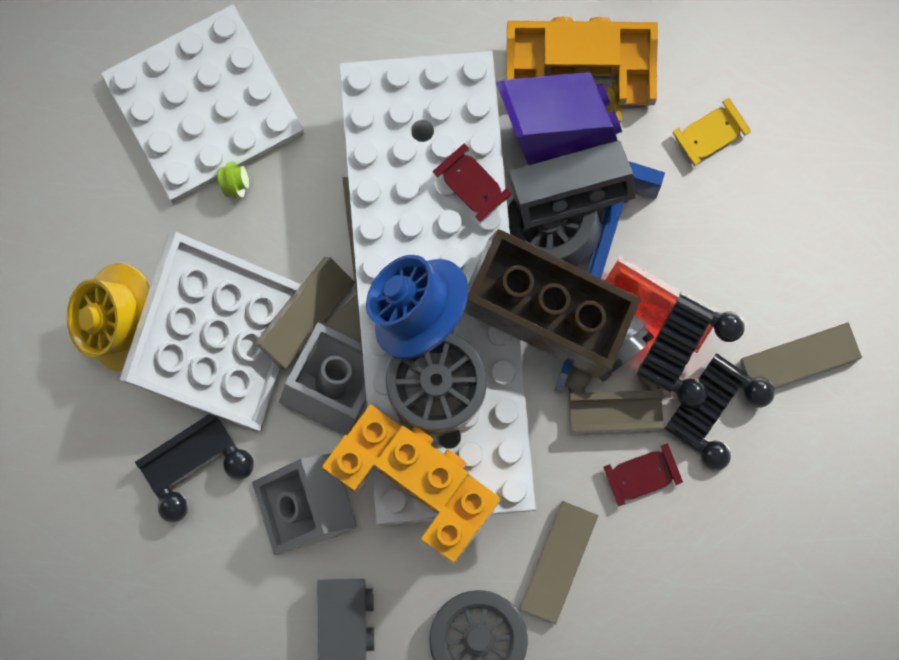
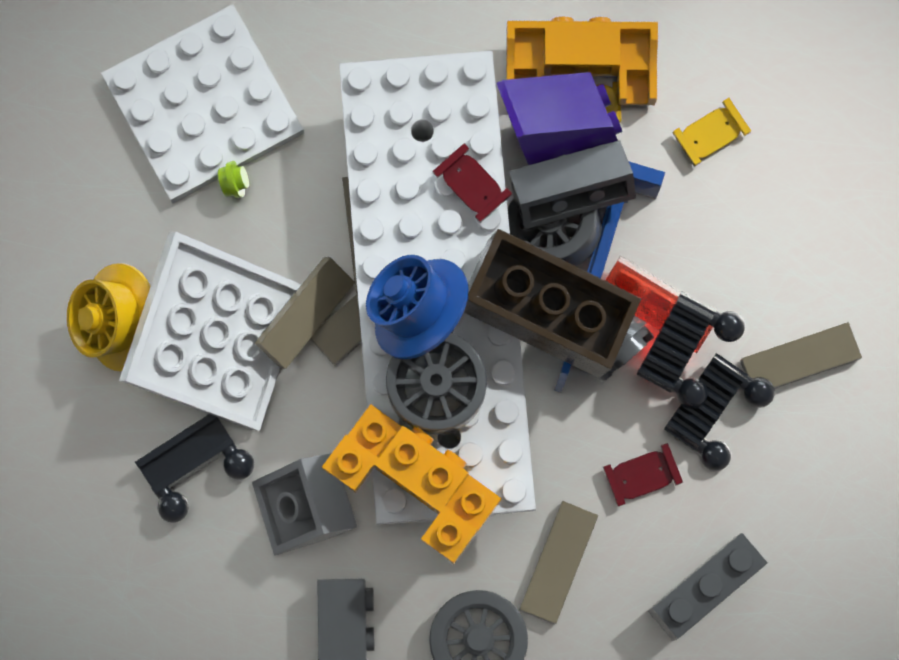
(328, 380): light grey slope -> none
(613, 410): dark tan gear -> none
(707, 586): none -> dark grey brick

